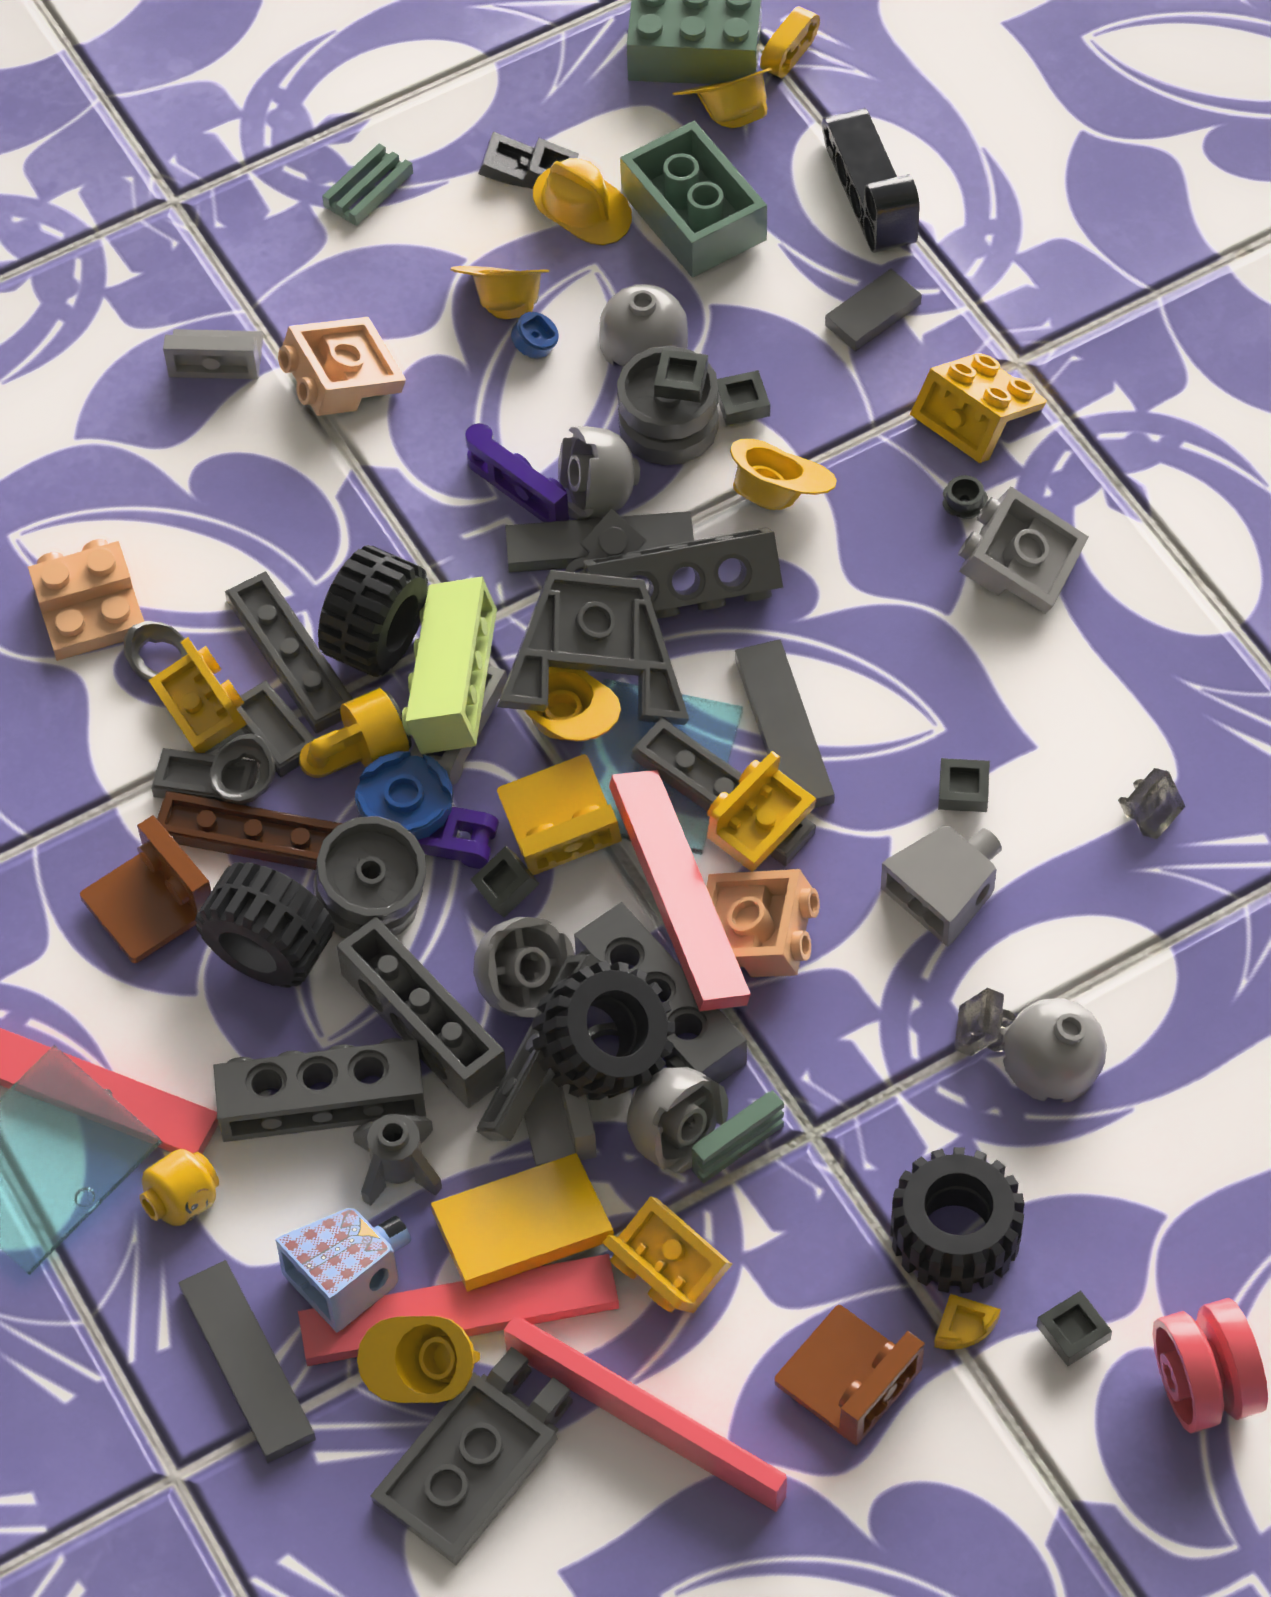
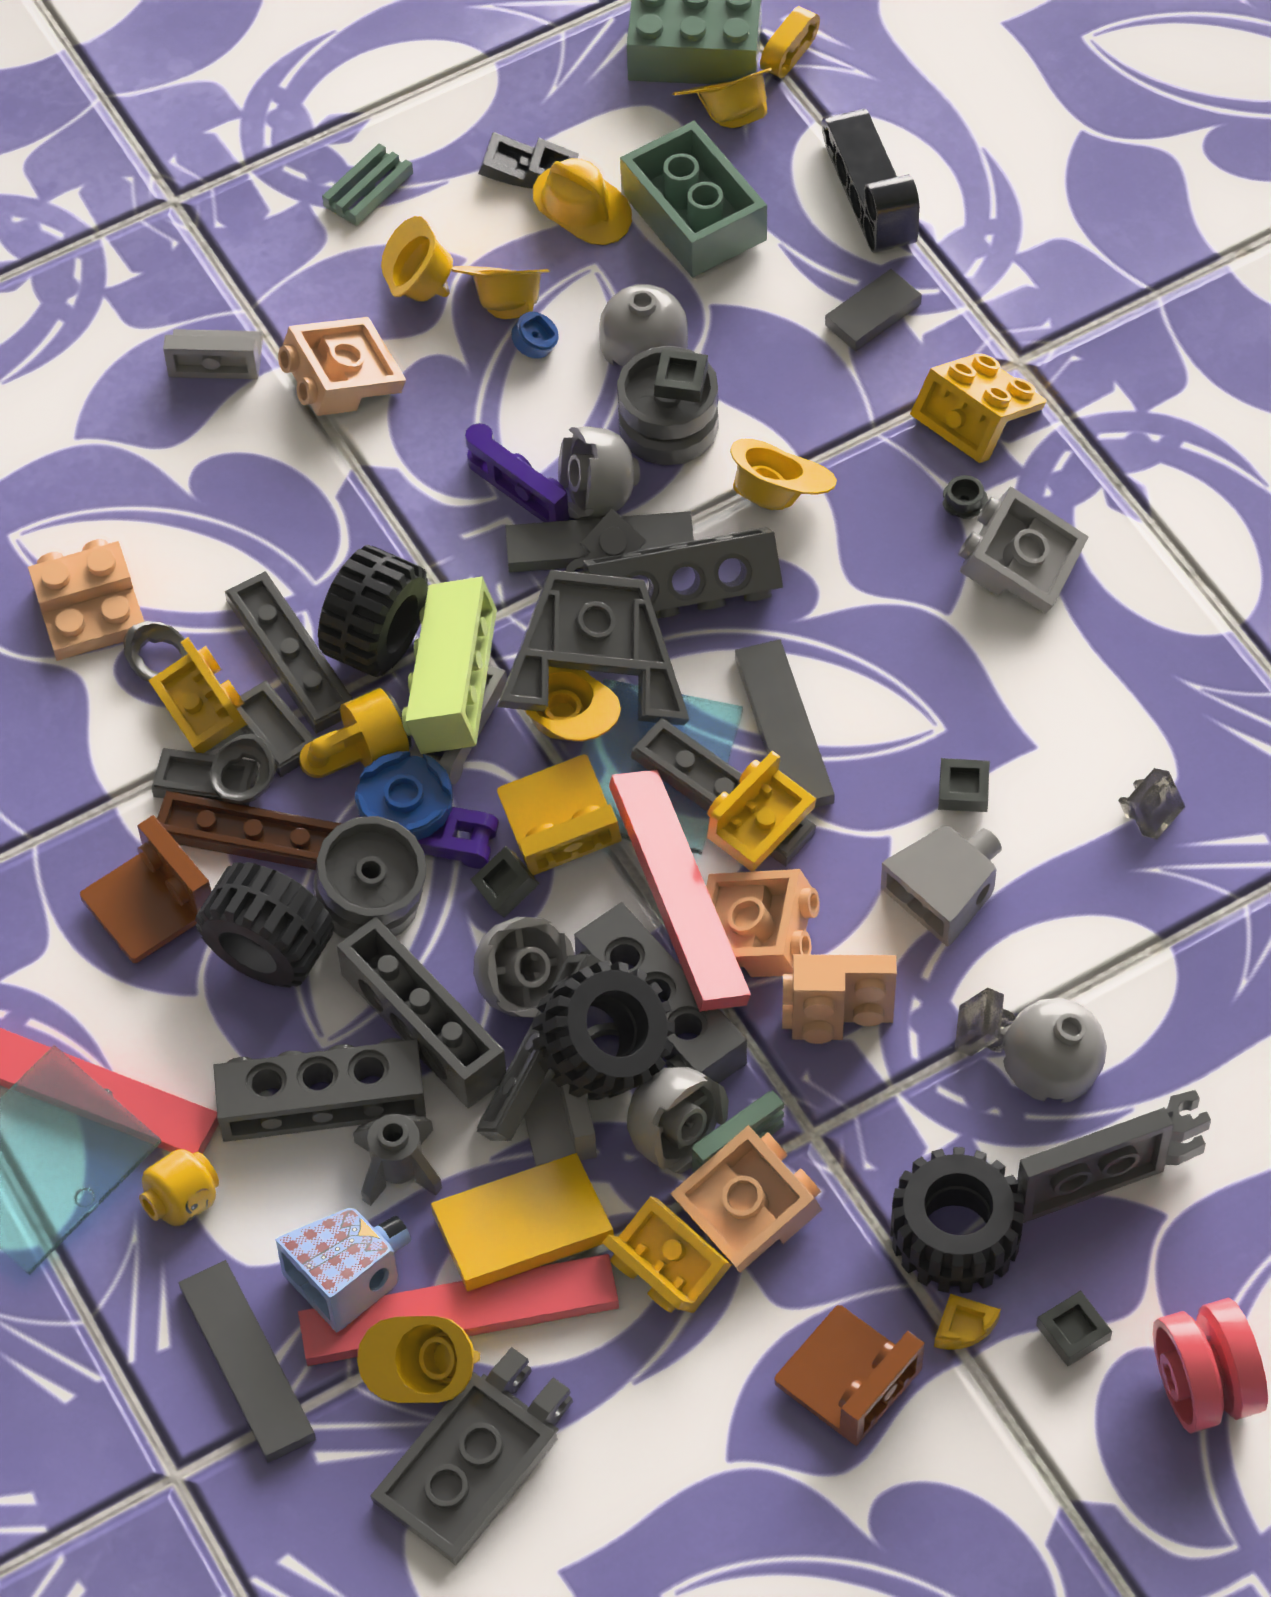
(416, 262): none -> yellow piece
(648, 1414): coral tile -> none
(742, 398): pearl dark grey plate -> none
(748, 1197): none -> light nougat plate
(835, 991): none -> light nougat plate
(1111, 1157): none -> dark grey tile

